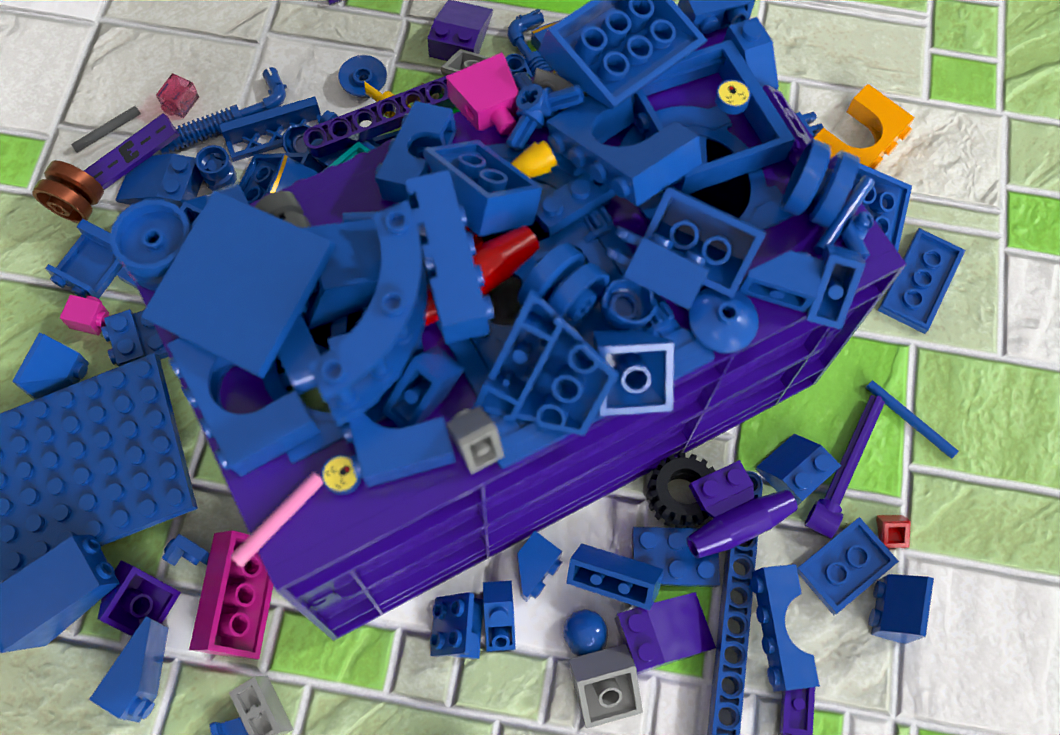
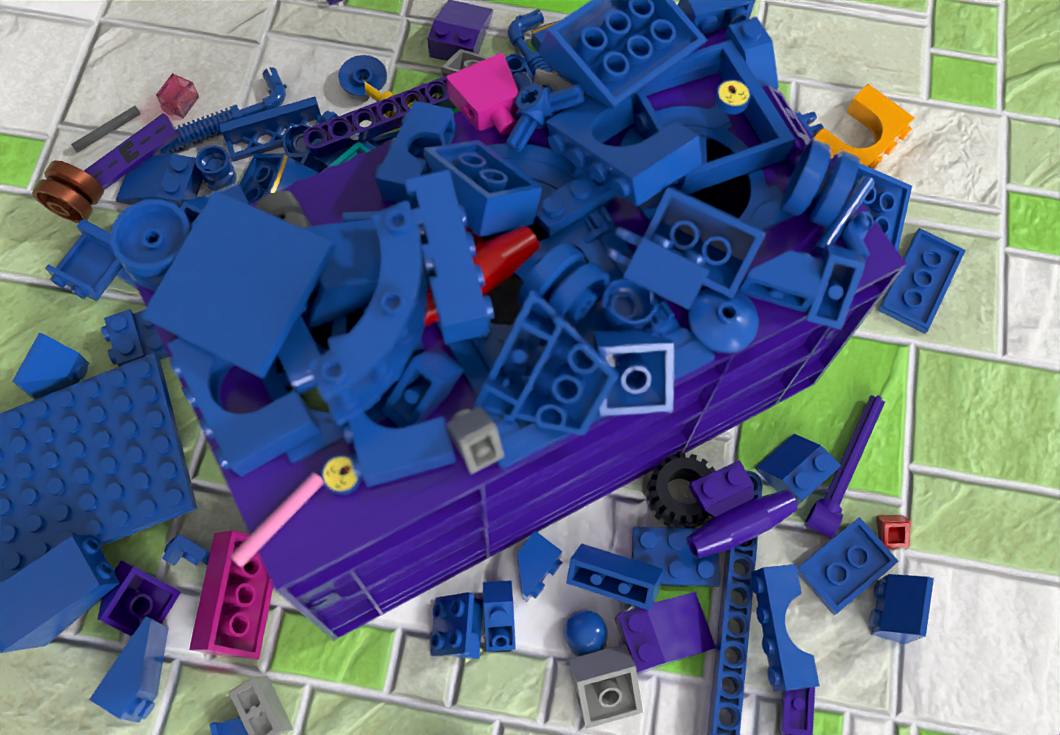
(84, 314): dark pink brick -> none
(535, 160): yellow cone -> none
(912, 419): blue bar -> none

